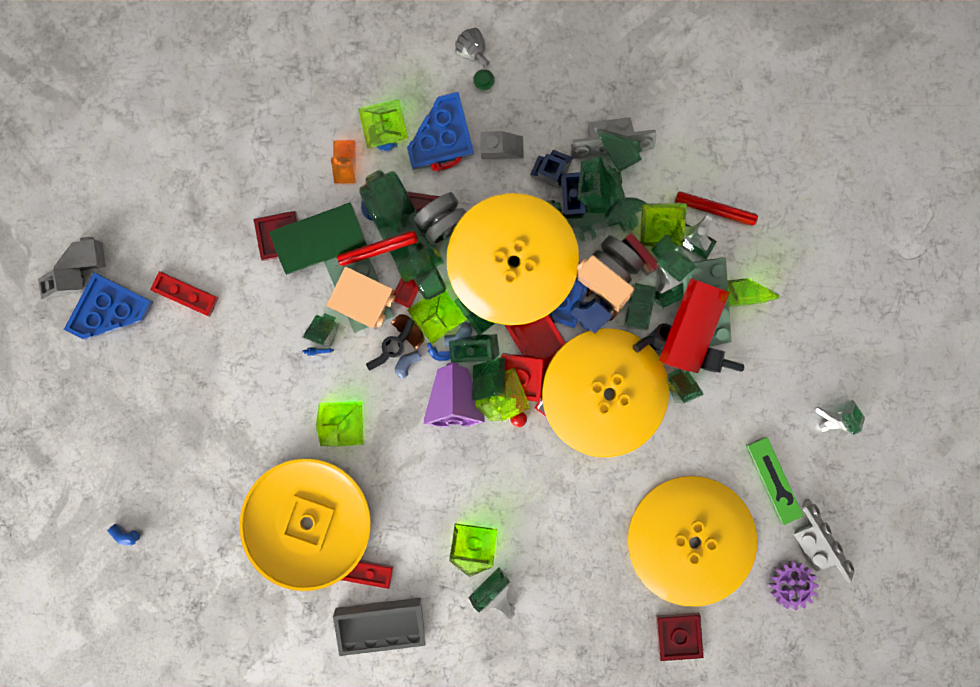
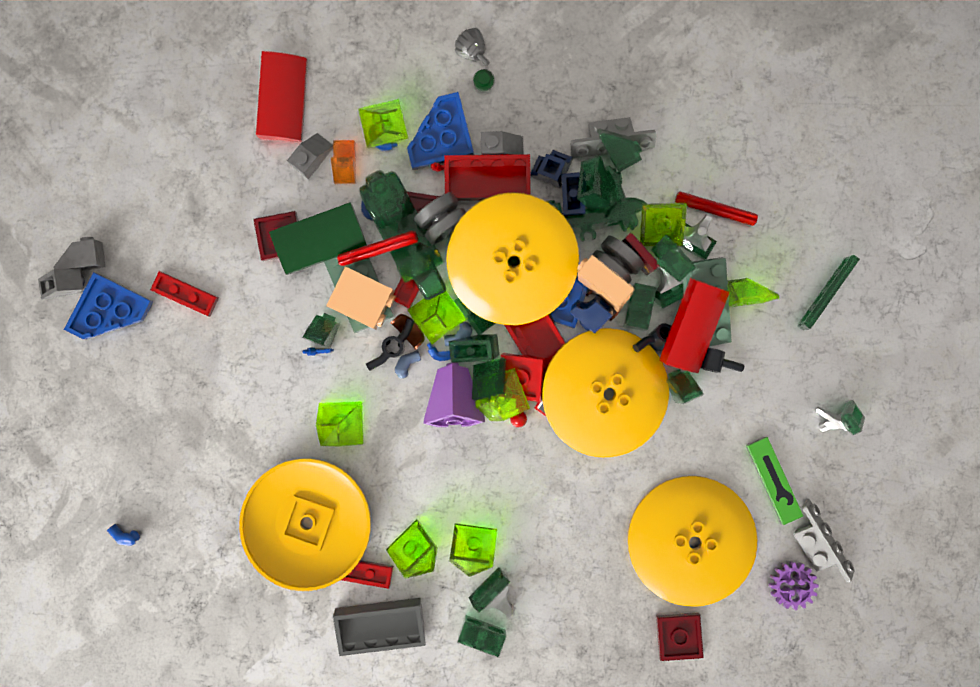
(281, 96): none -> red slope
(310, 155): none -> flat silver slope
(413, 551): none -> clear neon green slope
(482, 636): none -> clear green brick
(486, 175): none -> red slope
(828, 292): none -> clear green tile

